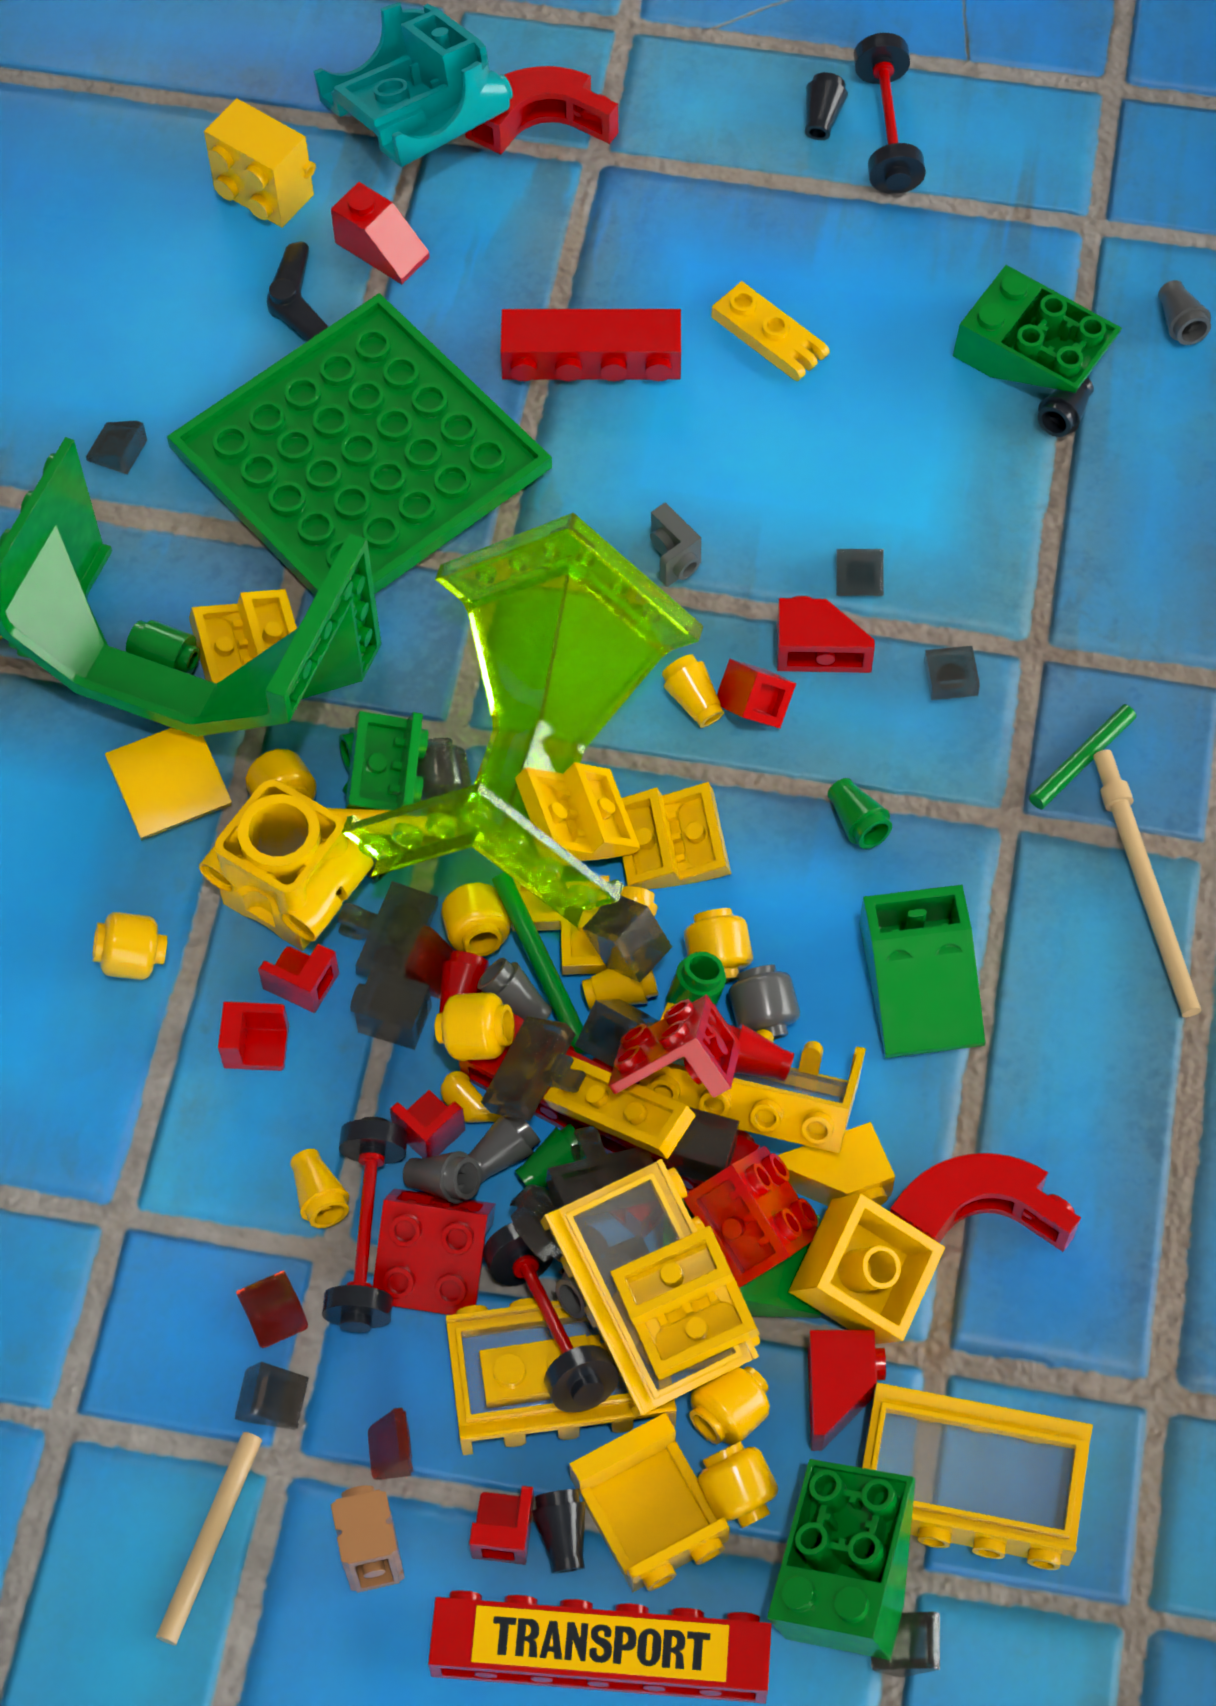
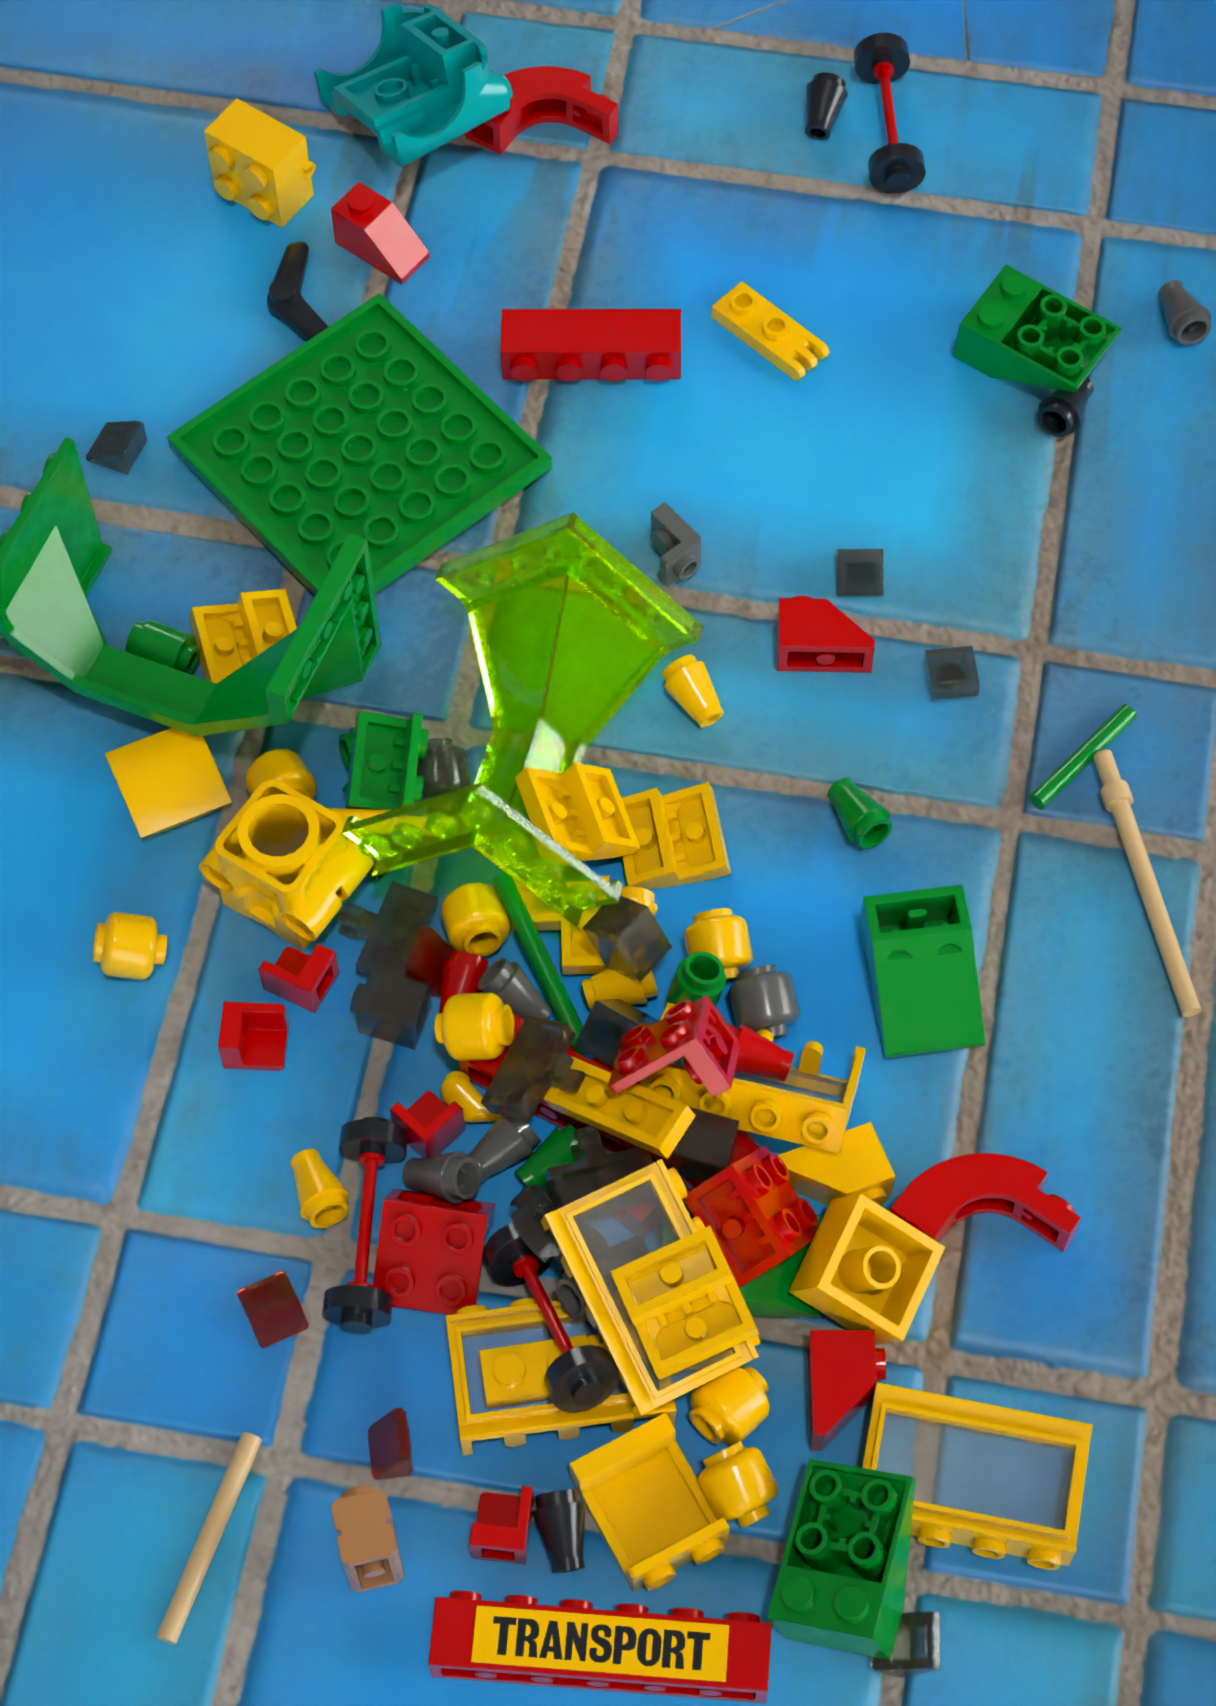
(271, 1396): clear smoke slope -> none
(755, 693): red panel -> none

